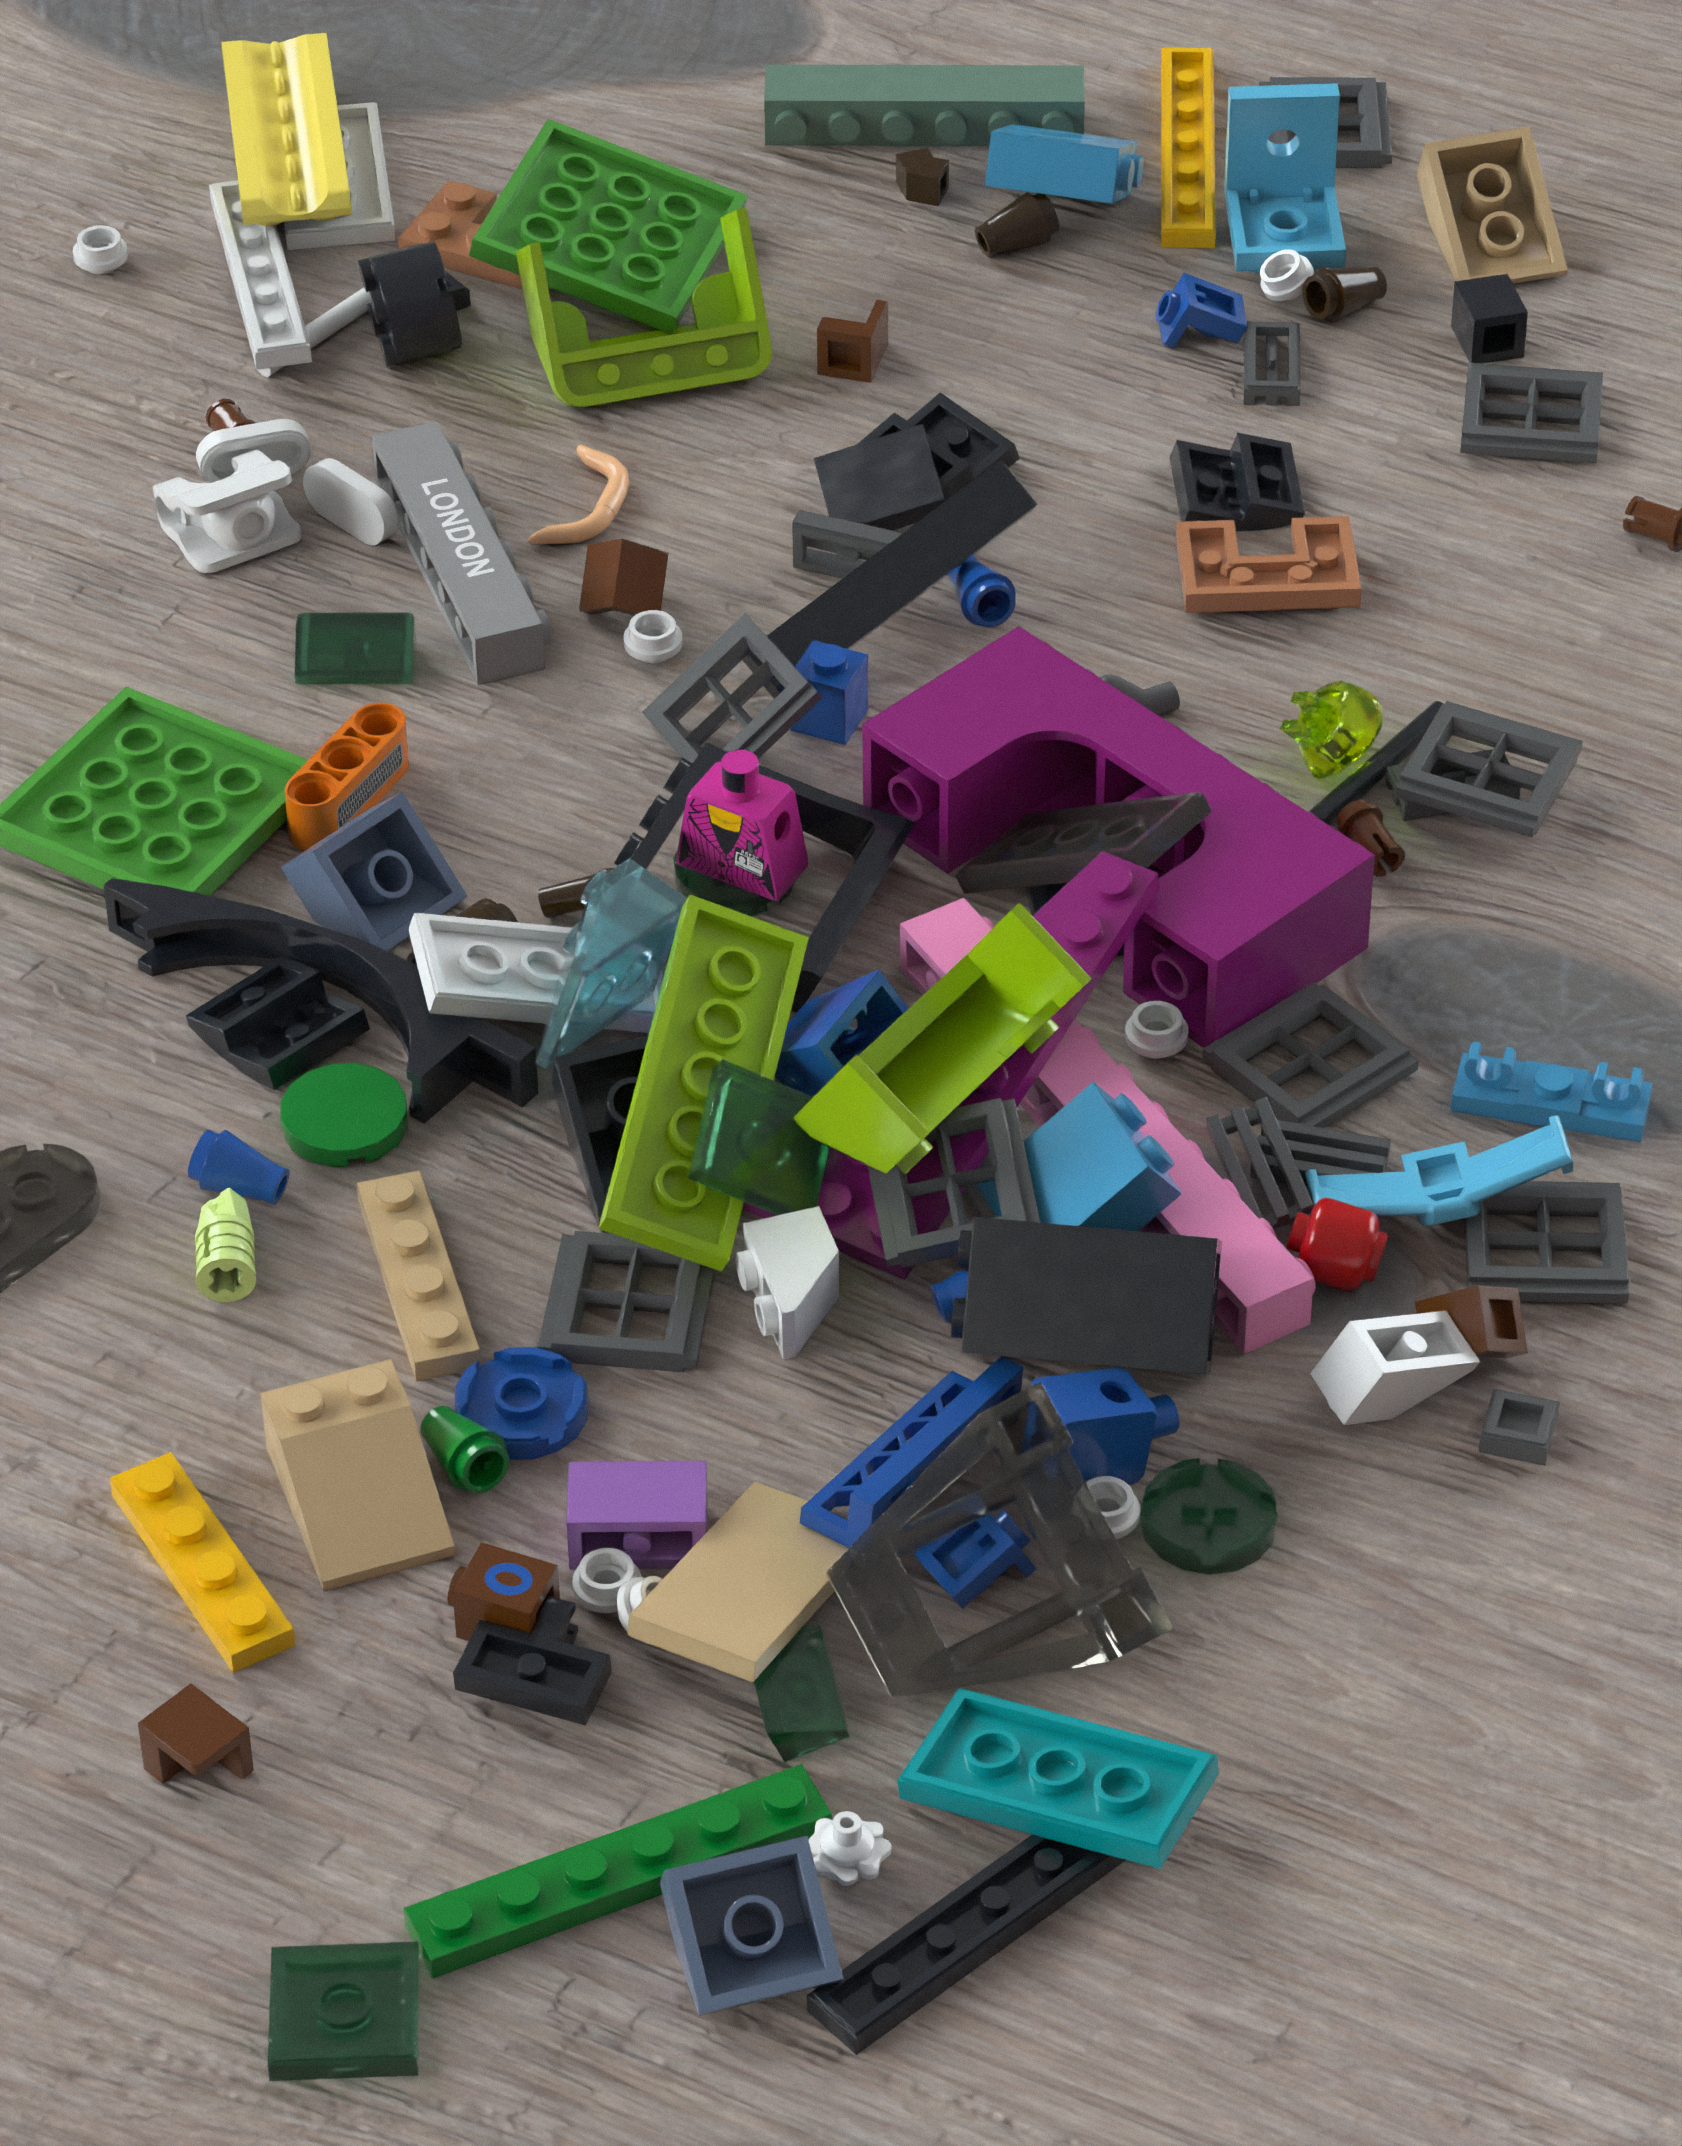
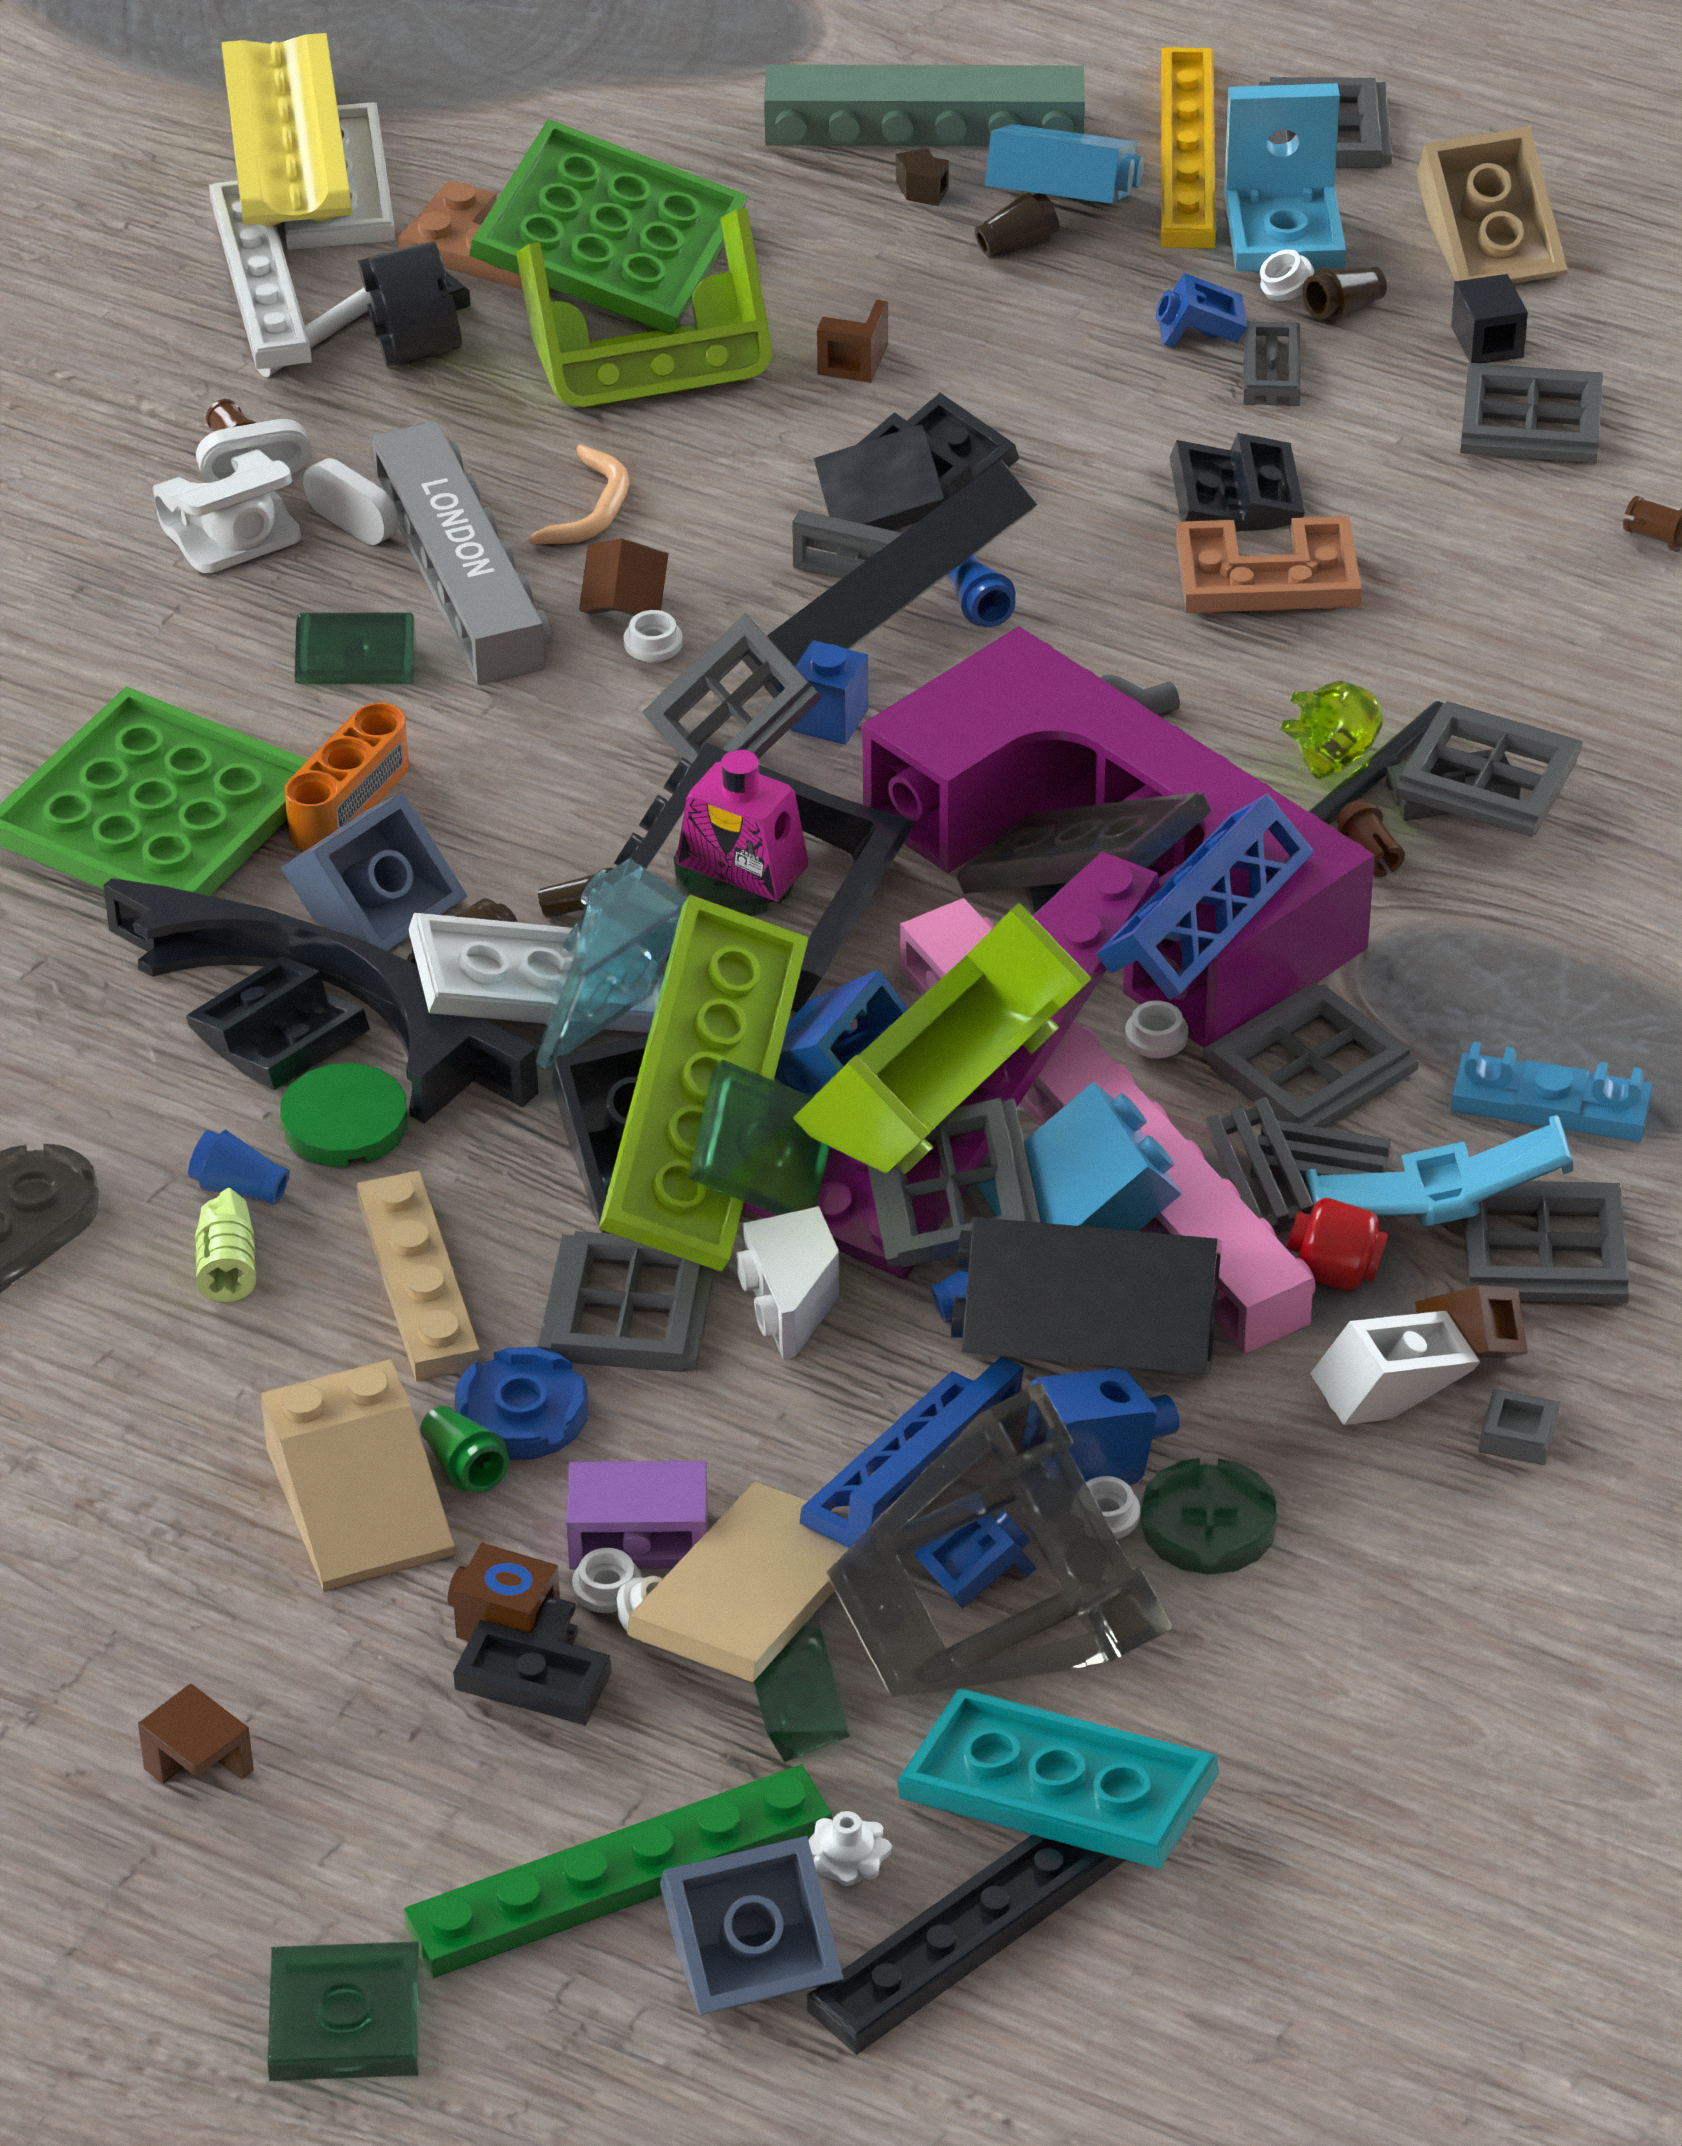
(99, 250): white plate -> none
(202, 1562): yellow plate -> none
(1192, 884): none -> blue fence

